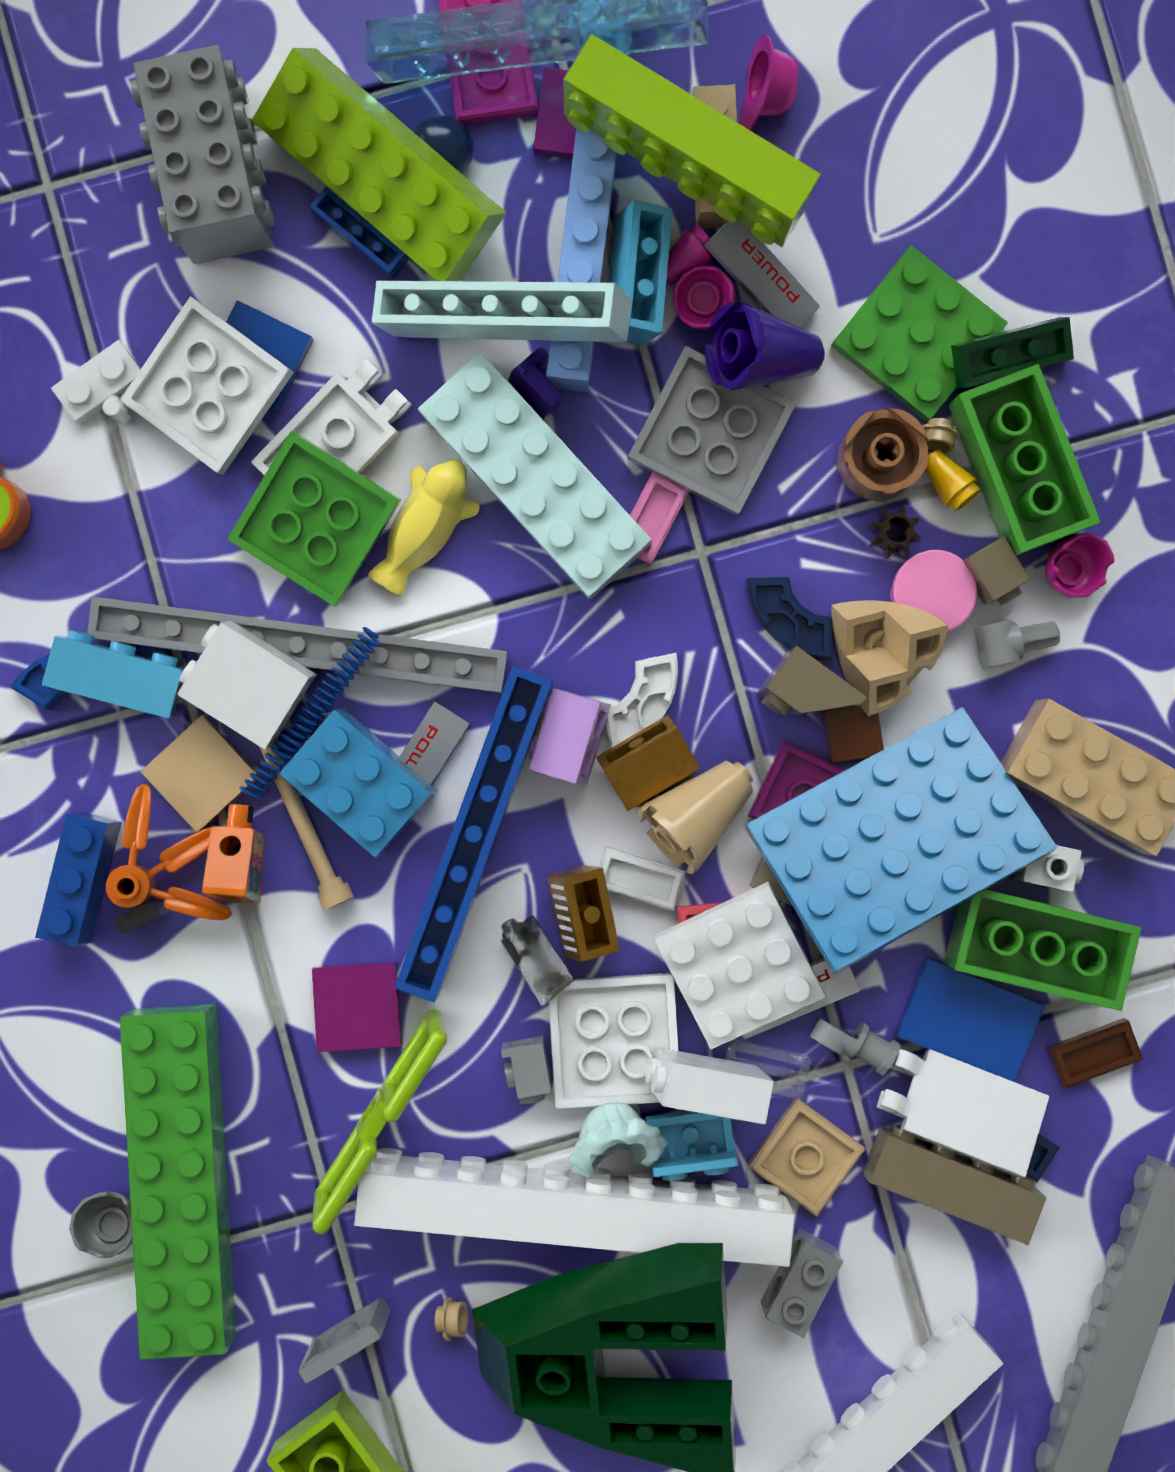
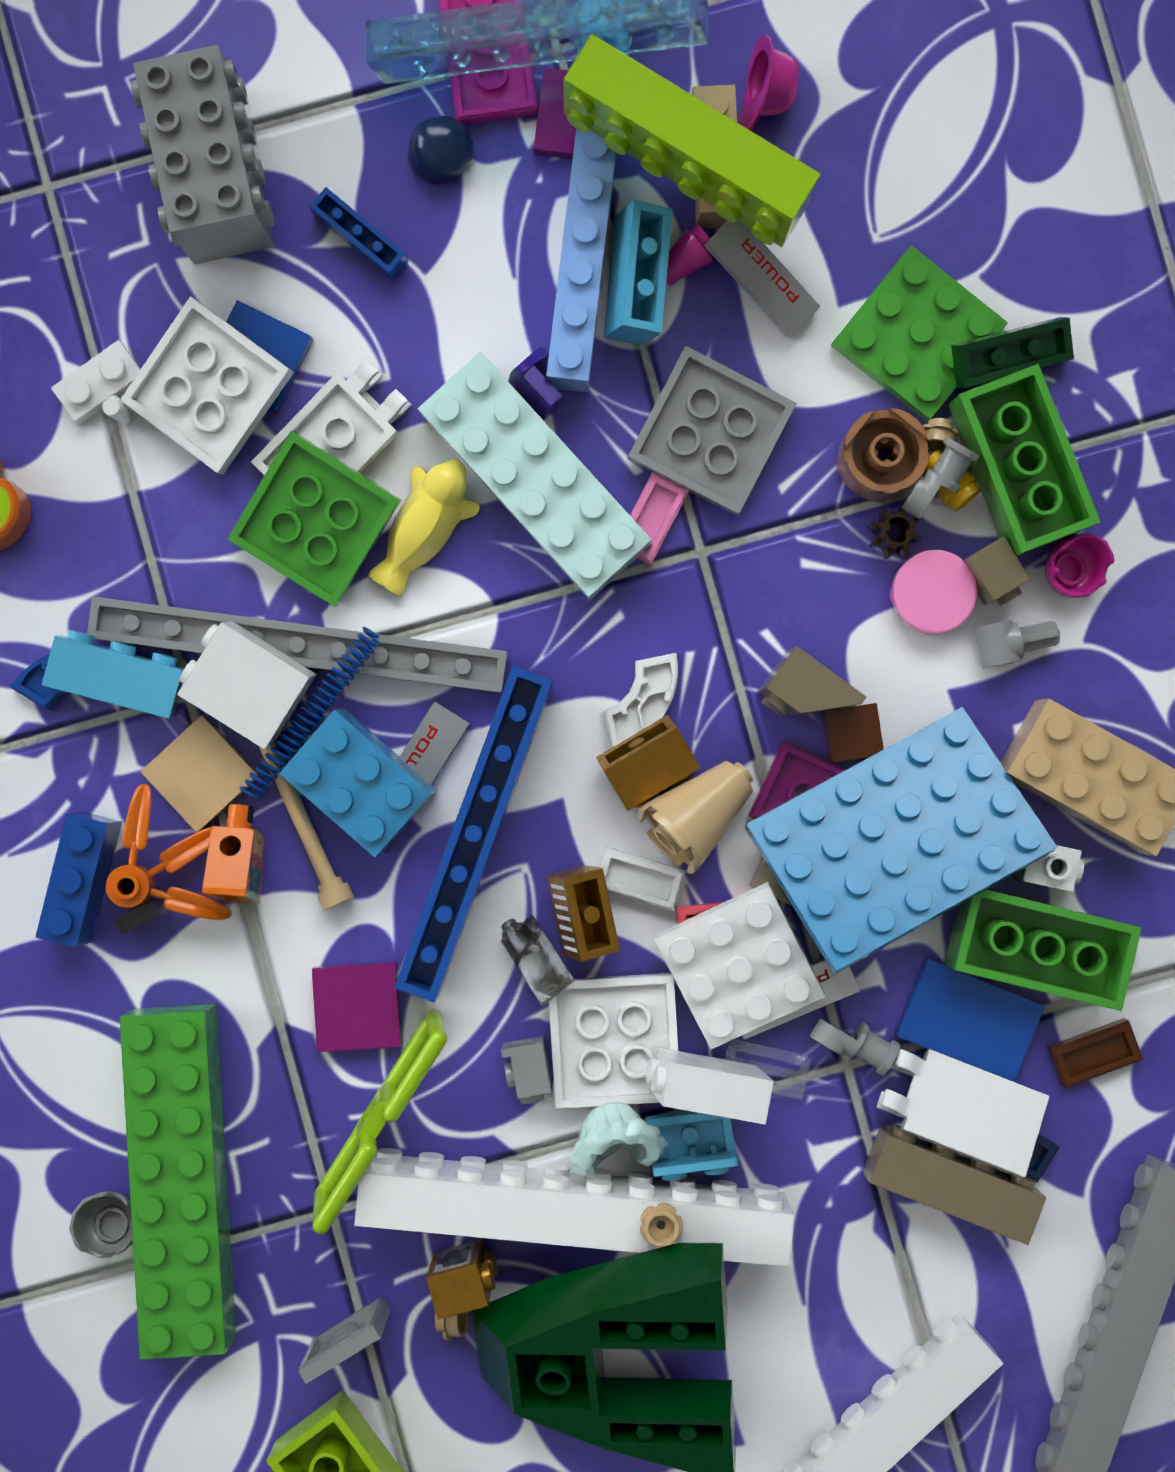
(377, 165): lime brick -> none
(461, 1278): none -> pearl gold brick
(503, 310): light aqua brick -> none
(568, 736): lavender brick -> none
(661, 1236): none -> tan plate
(701, 295): dark pink hair -> none
(759, 348): dark purple cone -> none
(788, 620): dark blue tile -> none
(801, 1288): light grey brick -> none
(806, 1156): tan tile -> none
(885, 648): tan brick -> none
(946, 472): none -> light grey connector

